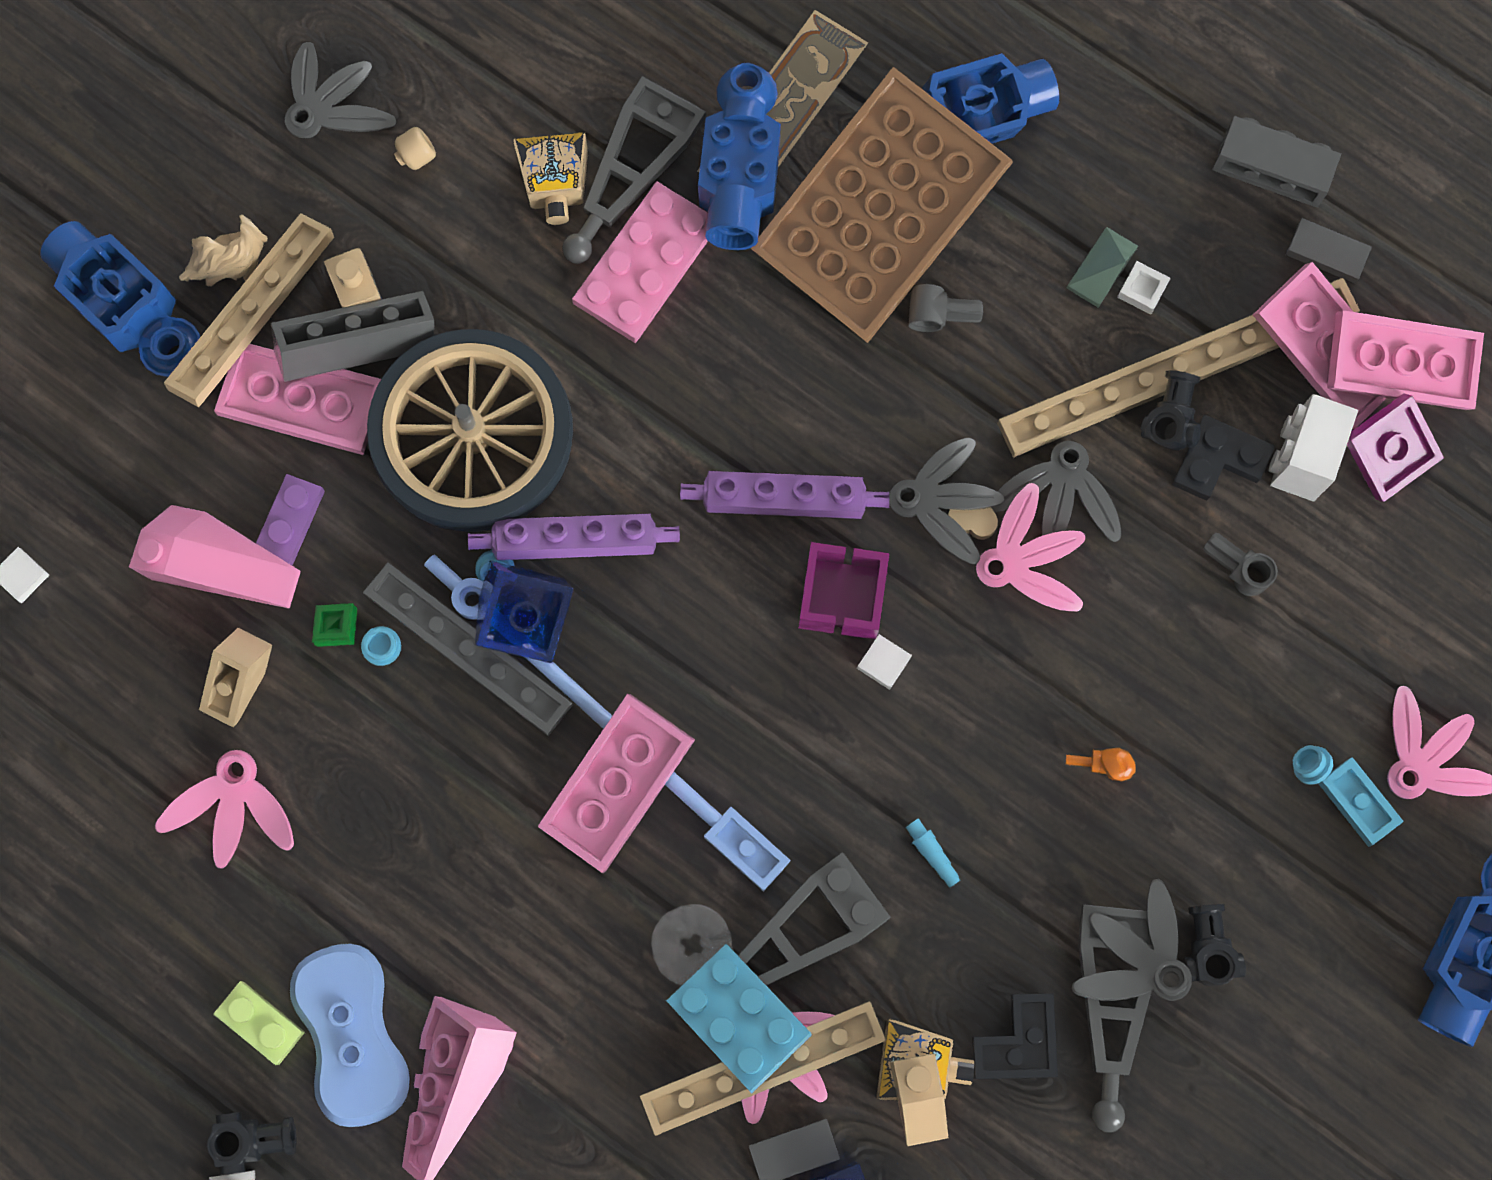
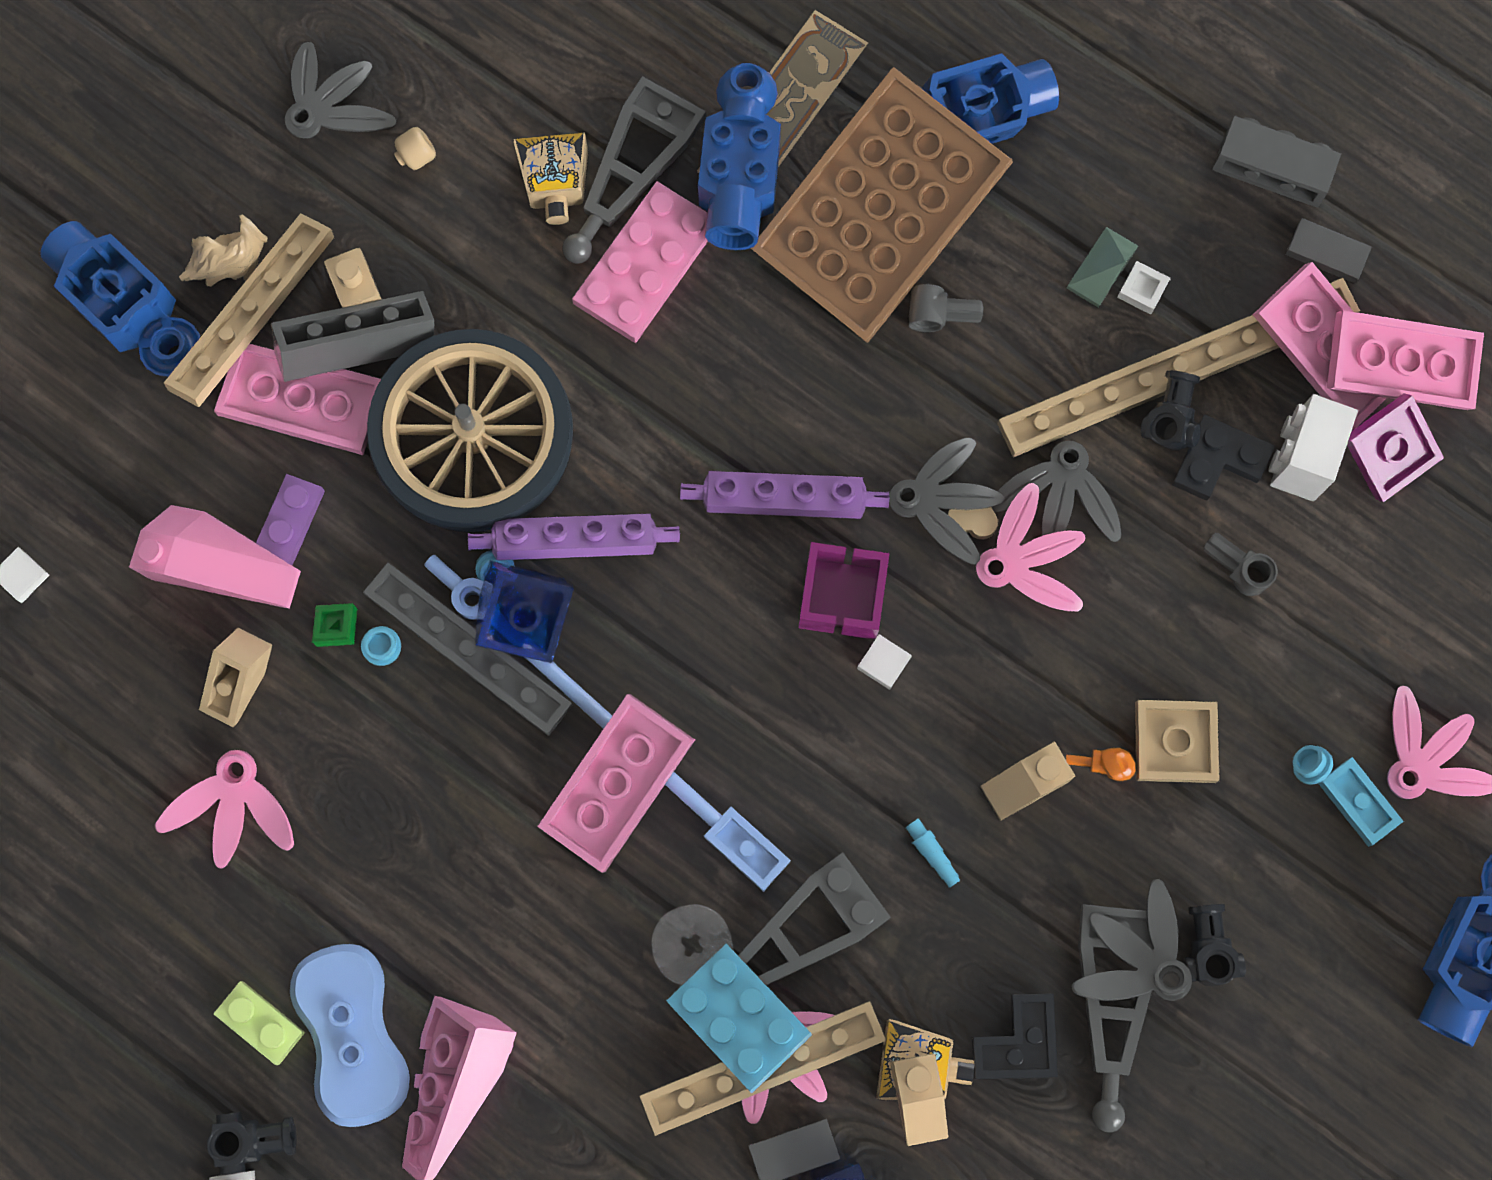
(1028, 781): none -> tan slope
(1177, 741): none -> tan plate

